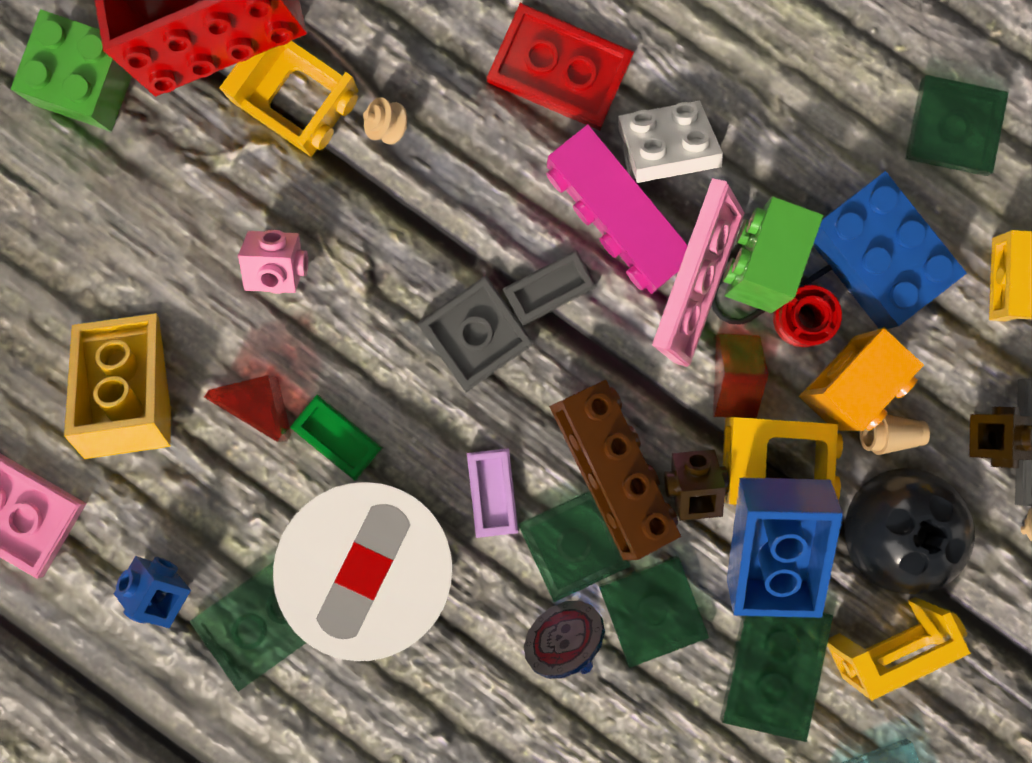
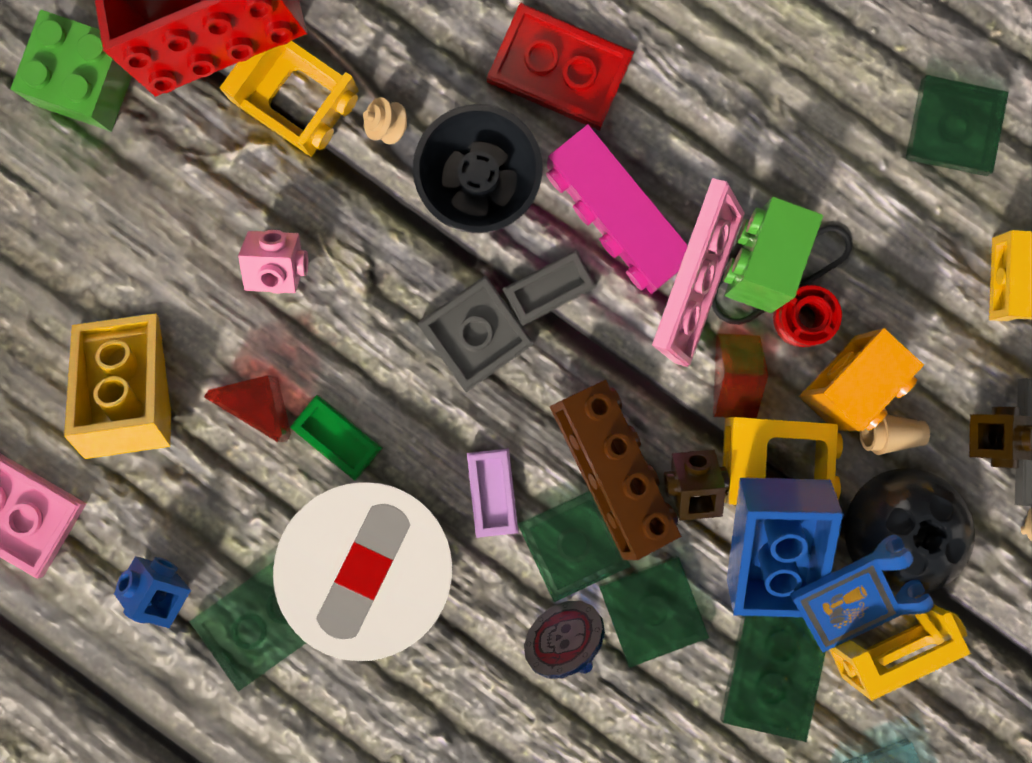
(465, 149): none -> black piece
(668, 142): white plate -> none
(859, 596): none -> blue flag
(886, 253): blue brick -> none

